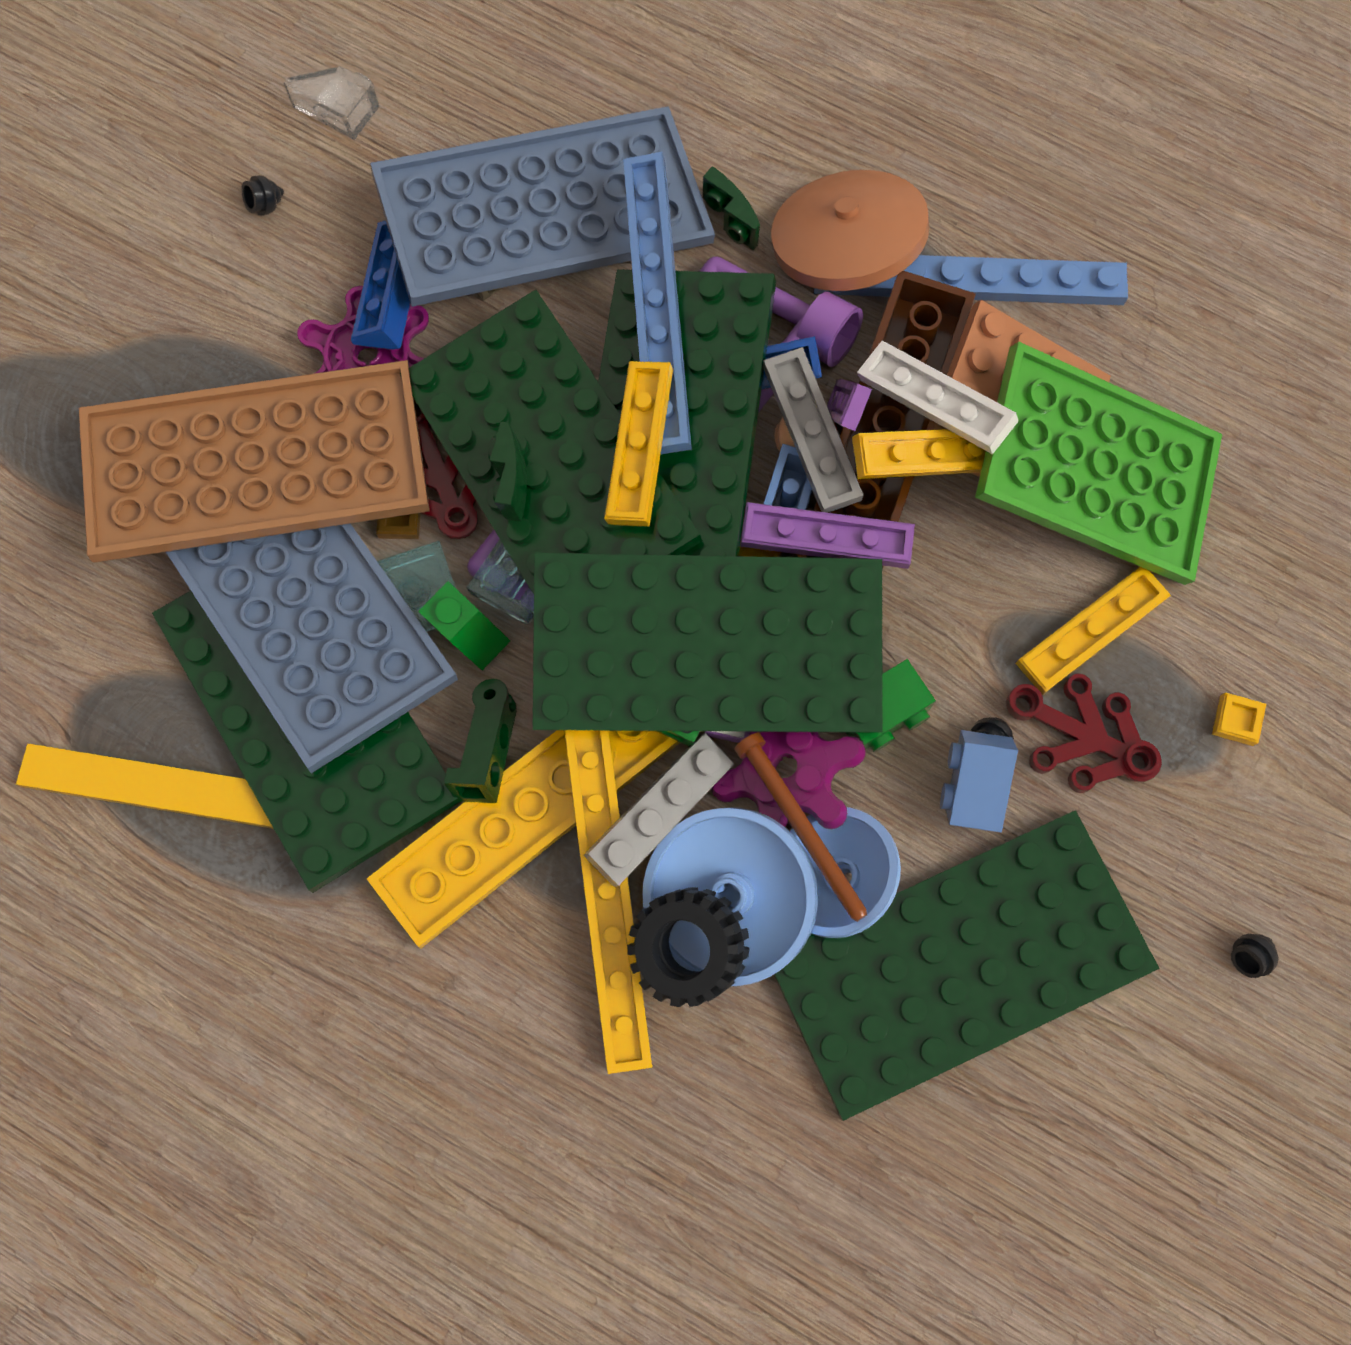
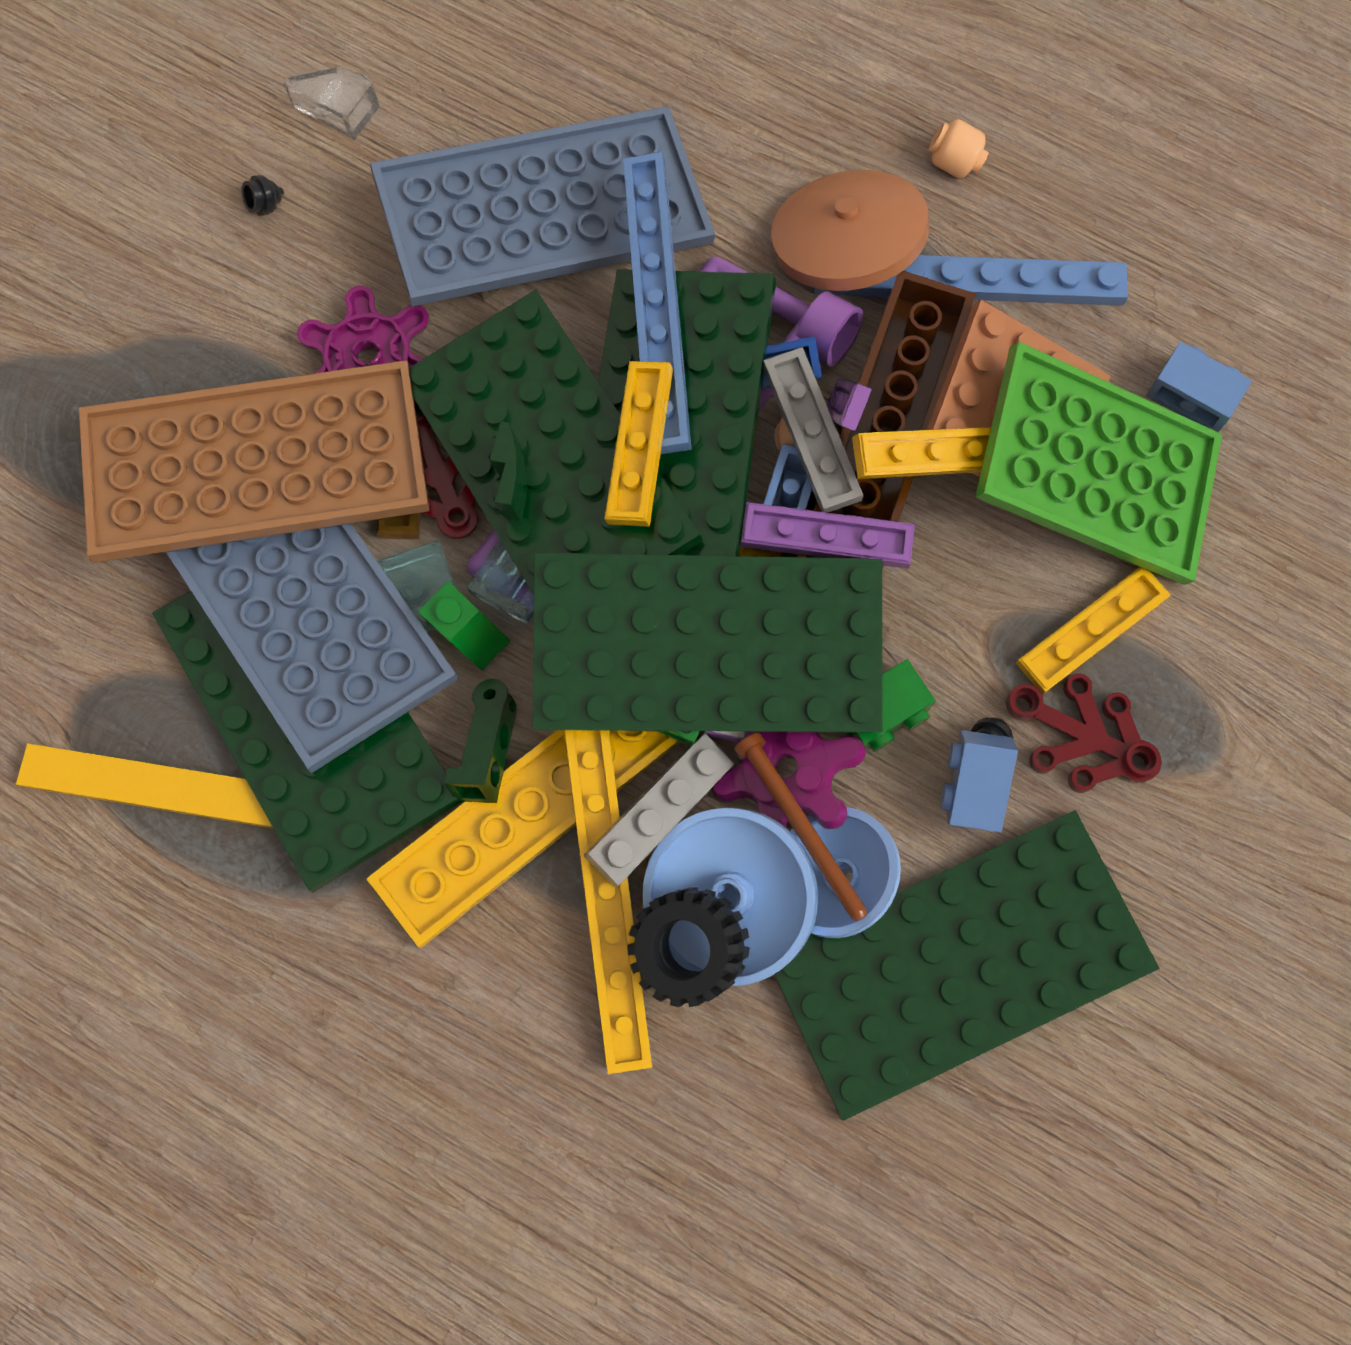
(383, 298): blue slope -> none
(739, 217): dark green slope -> none
(938, 397): white plate -> none
(958, 148): none -> light nougat head
(1199, 387): none -> medium blue brick
(1239, 719): yellow tile -> none
(1254, 955): black plate -> none

